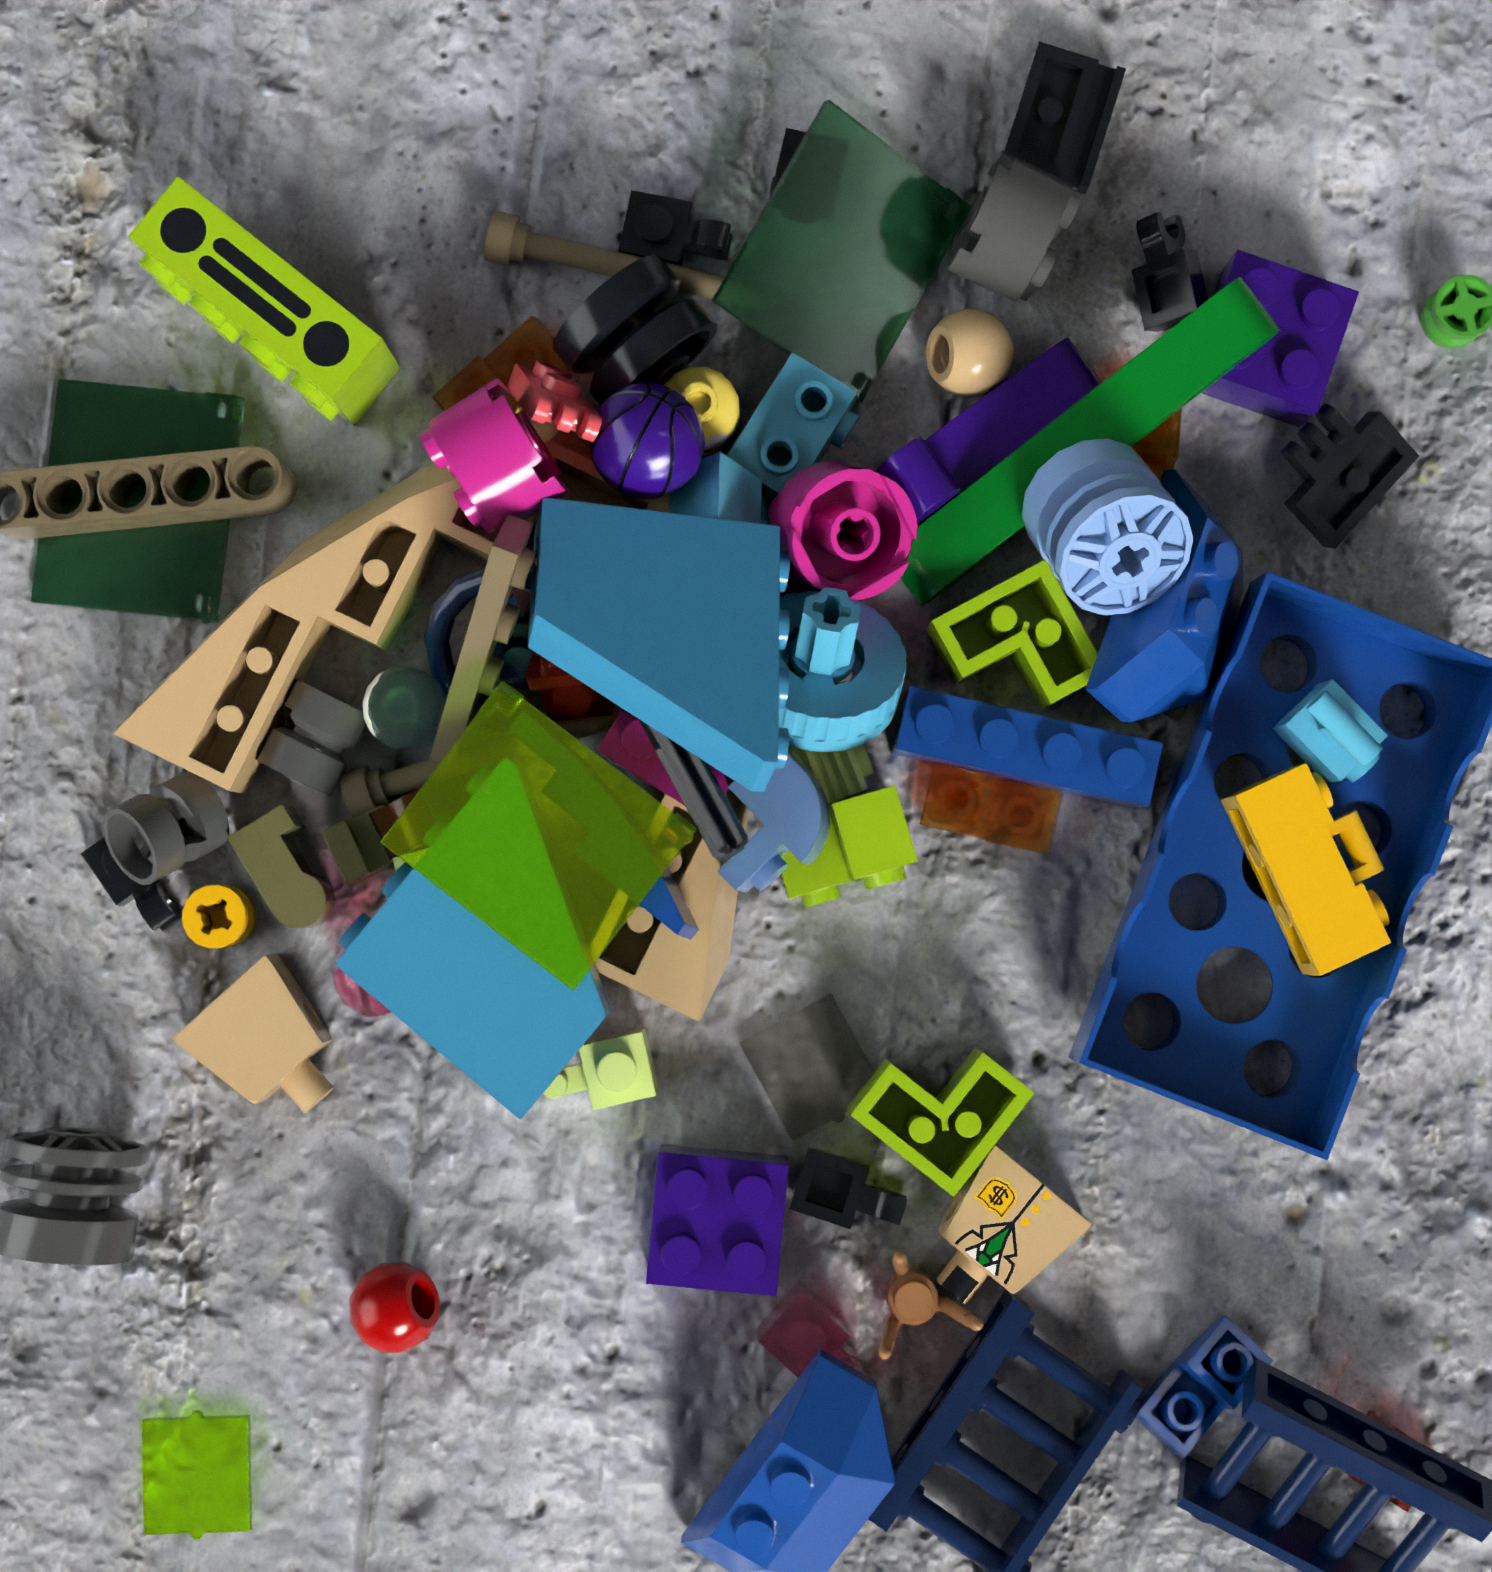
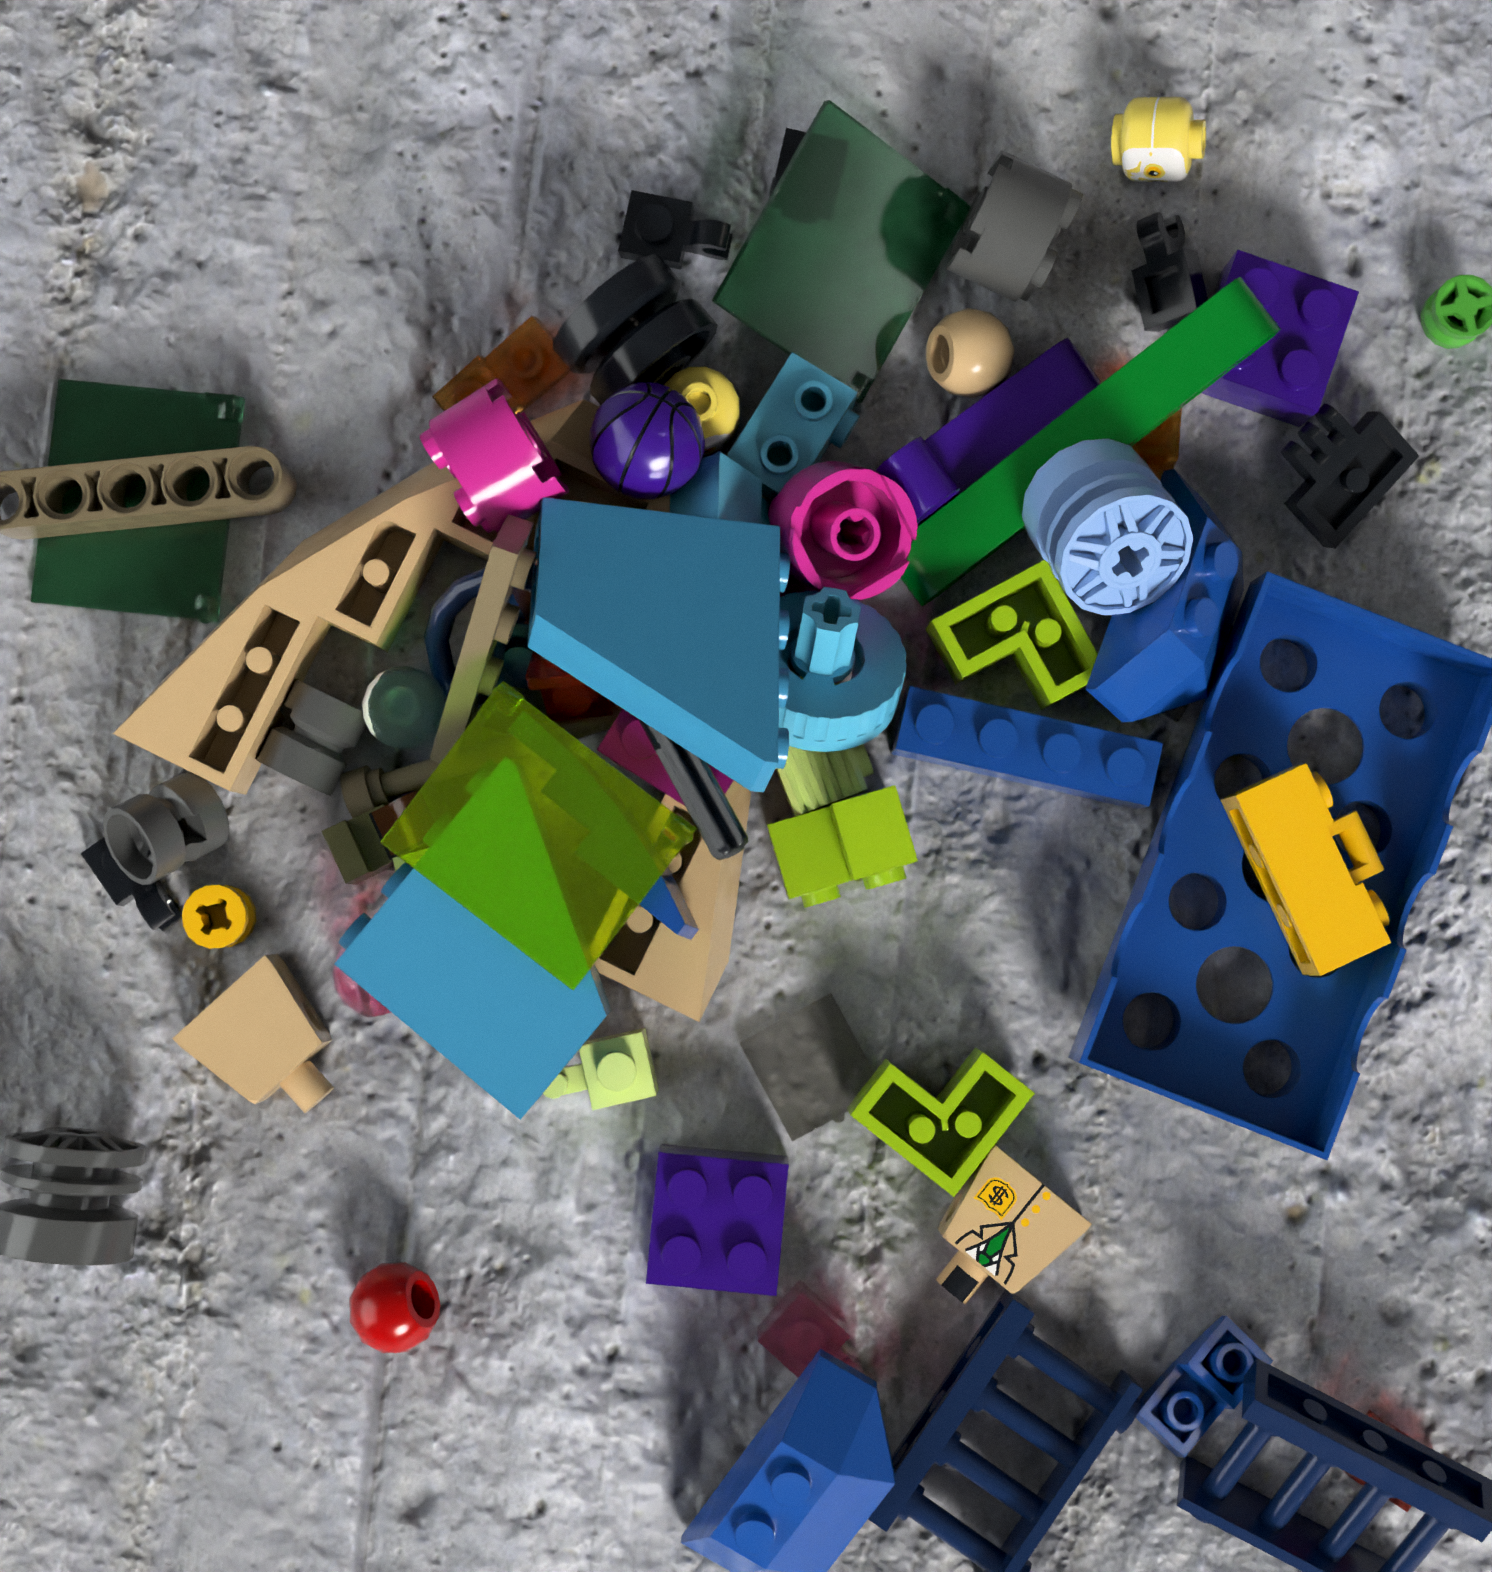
(197, 1474): clear neon green piece -> none
(266, 301): lime brick -> none
(280, 870): olive leg -> none
(513, 240): dark tan piece -> none
(553, 397): coral hinge -> none
(793, 820): medium blue brick -> none
(835, 1188): black plate -> none
(914, 1301): medium nougat plant -> none
(991, 809): clear orange slope -> none
(1064, 114): black plate -> none
(1157, 139): none -> light yellow head
(1332, 733): medium azure brick -> none

